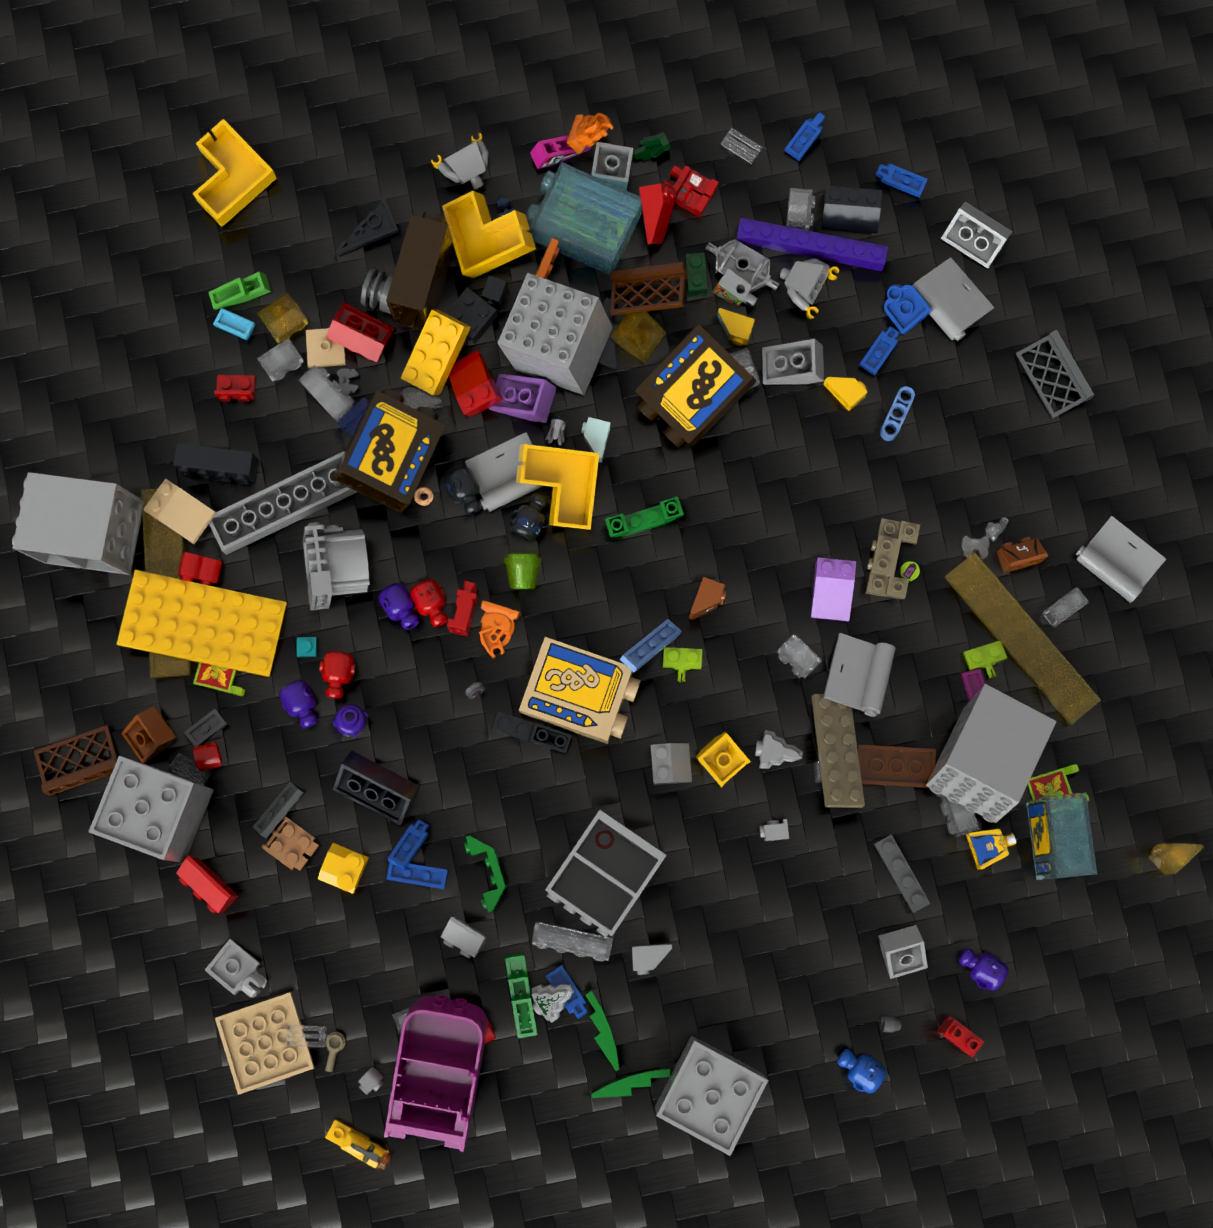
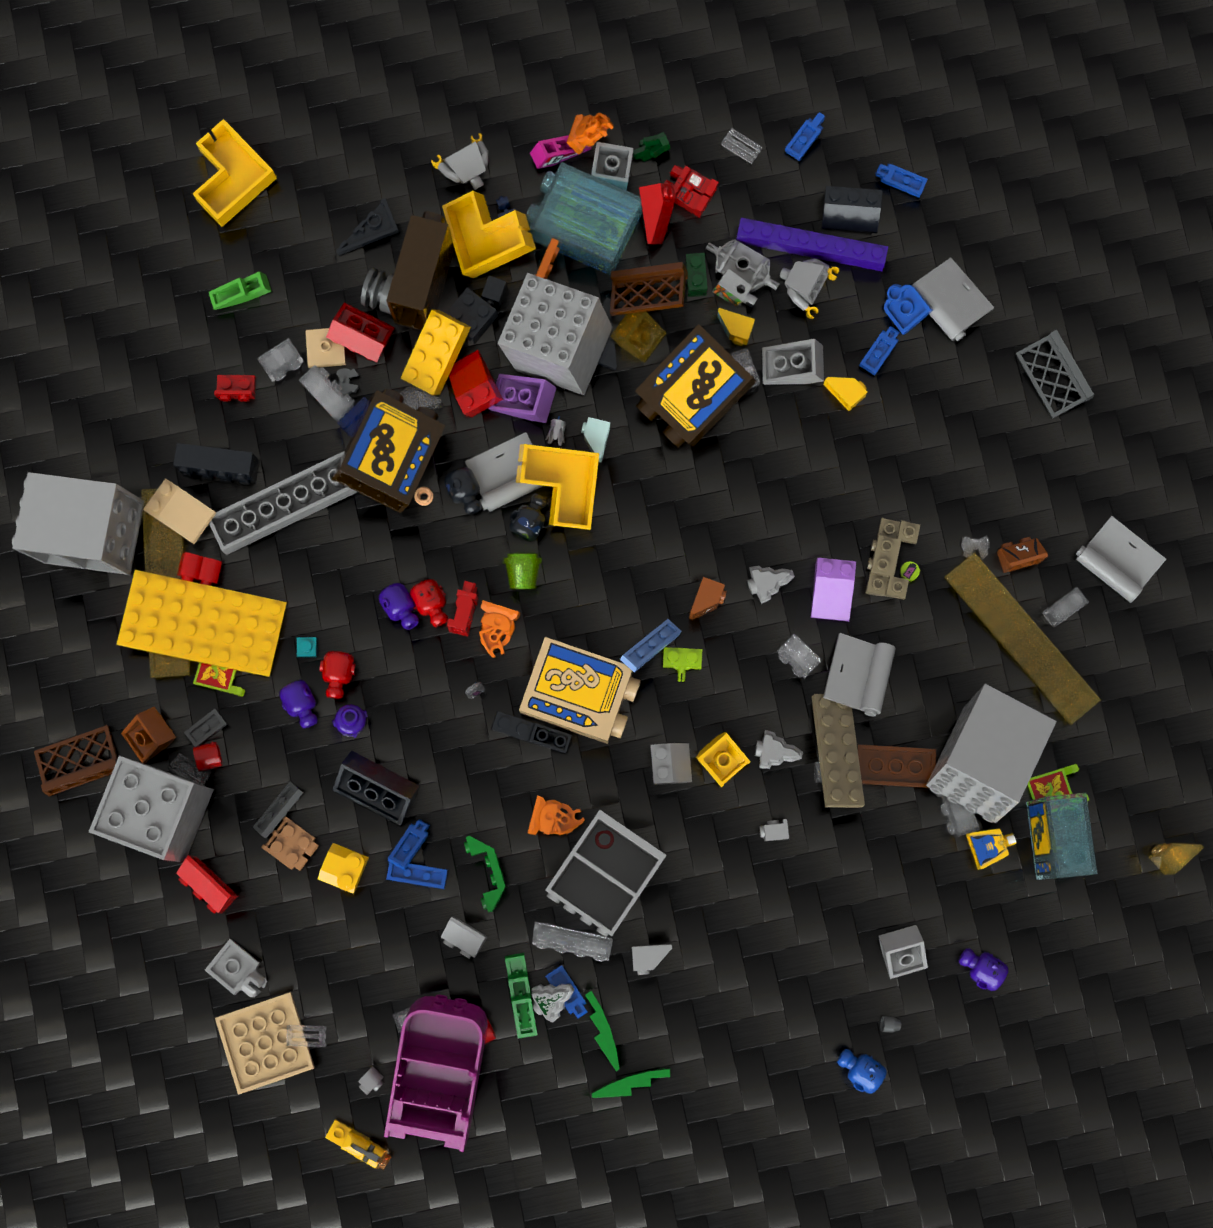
(234, 324): medium azure tile -> none
(283, 318): clear yellow slope -> none
(334, 563): light grey hose -> none
(335, 1042): dark tan plate -> none
(551, 820): none -> orange piece
(646, 519): green slope -> none
(710, 1095): light grey container -> none
(767, 581): none -> light grey rock
(799, 208): clear brick -> none
(900, 405): medium blue beam -> none
(901, 873): dark grey plate -> none
(960, 1036): red hips -> none
(973, 682): magenta tile -> none
(976, 234): light grey slope -> none
(985, 657): lime plate -> none
(994, 530): clear plate -> none

